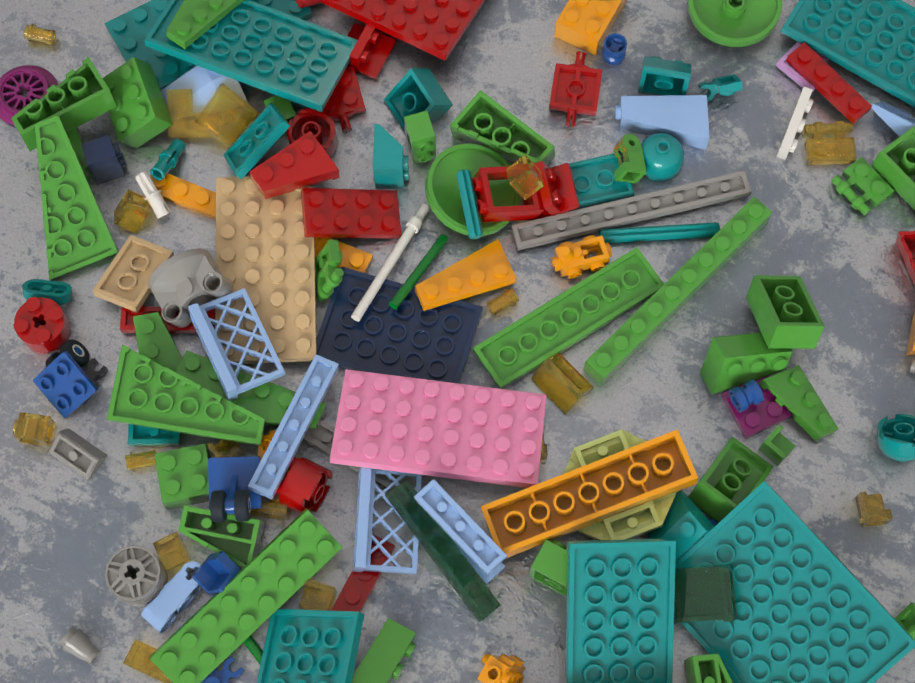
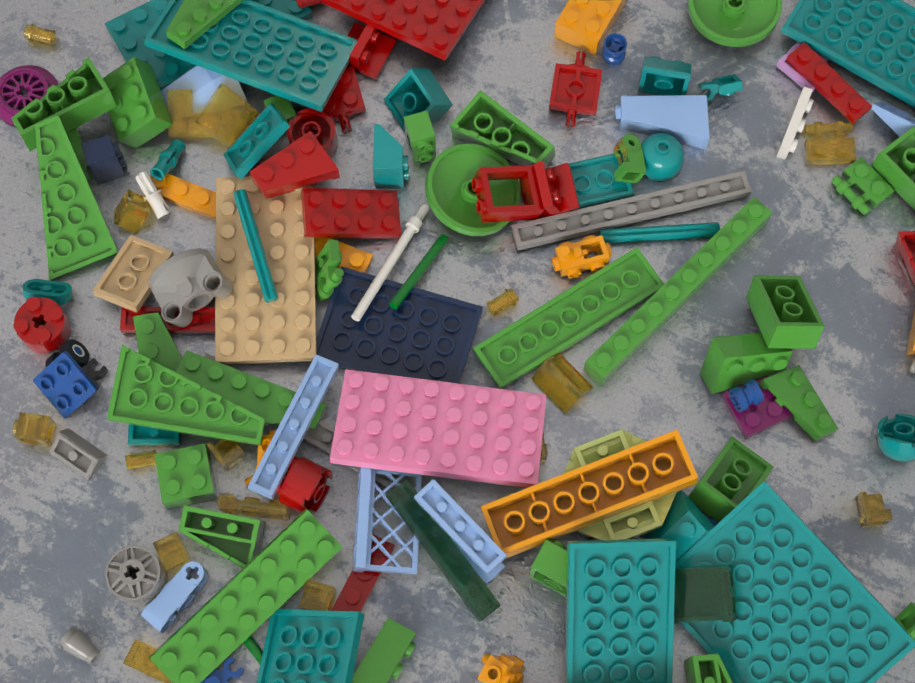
(216, 353): light blue fence -> none
(216, 573): blue panel -> none
(229, 487): blue plate -> none
(255, 246): none -> teal axle
(469, 204): teal axle -> none
(471, 276): light orange wing -> none
(525, 177): clear yellow panel -> none
(776, 446): bright green panel -> none

